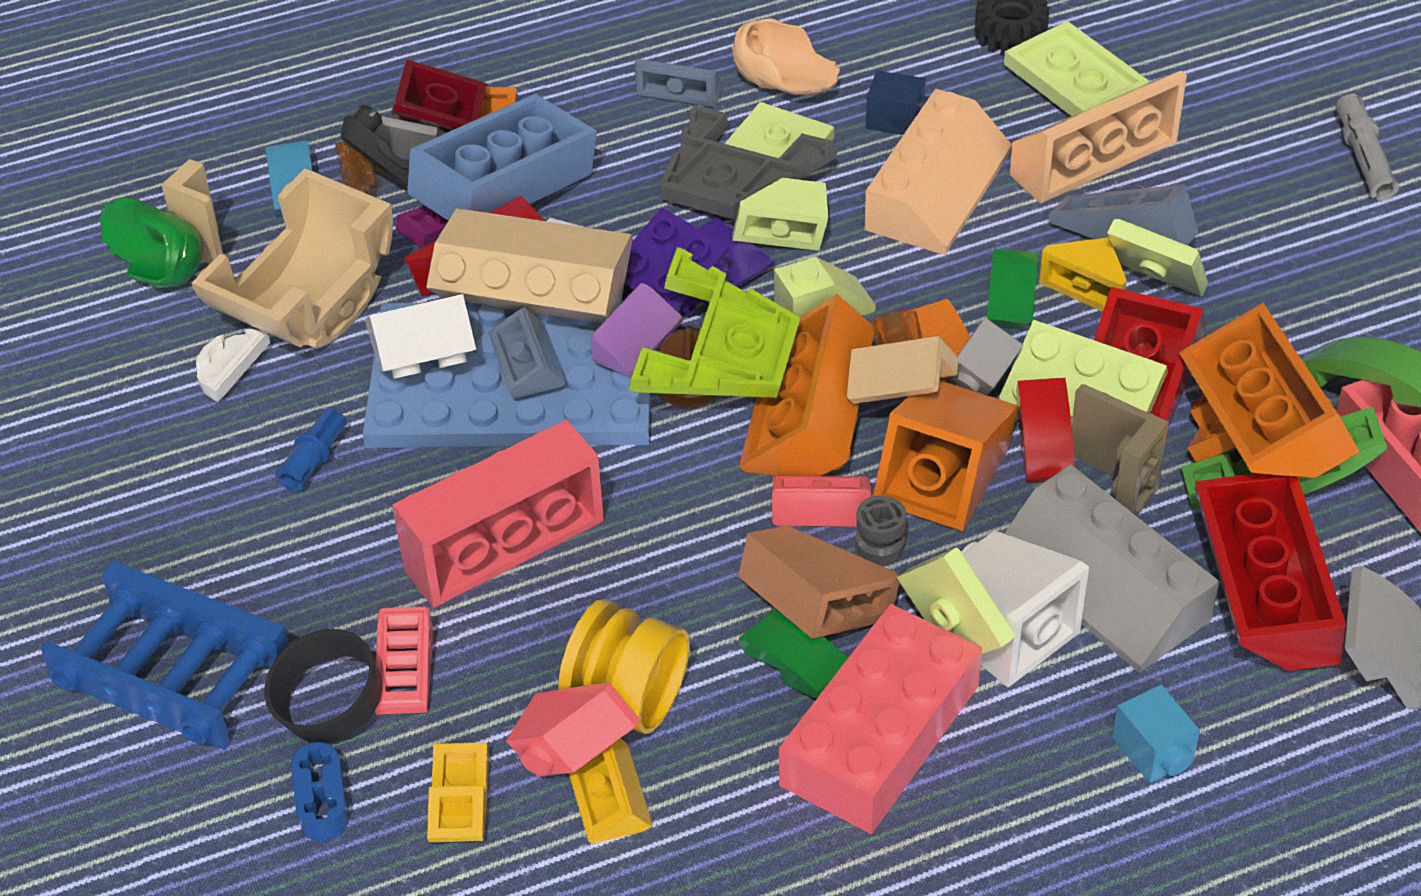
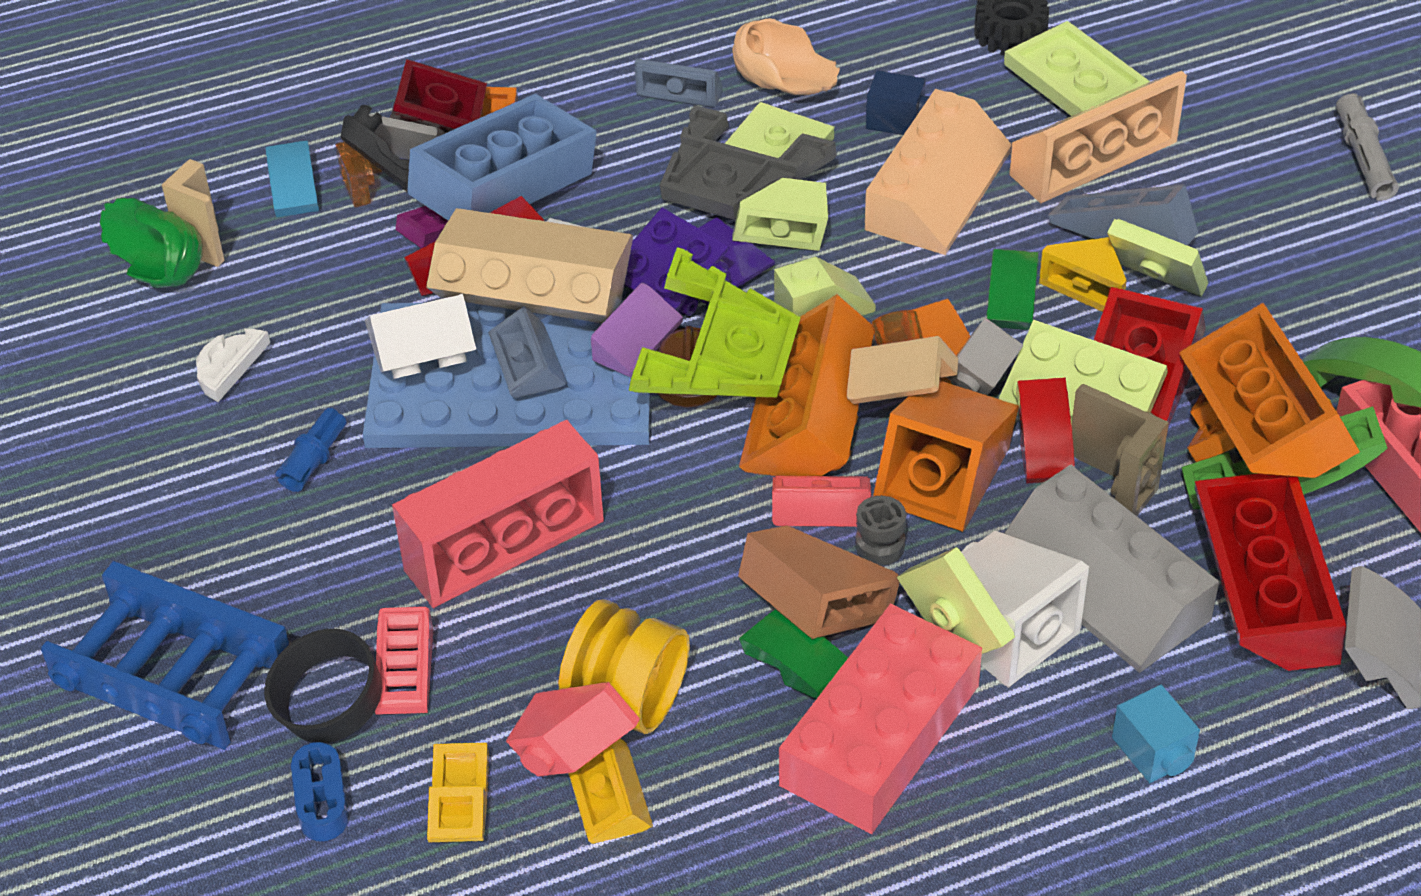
(315, 272): tan cylinder -> none

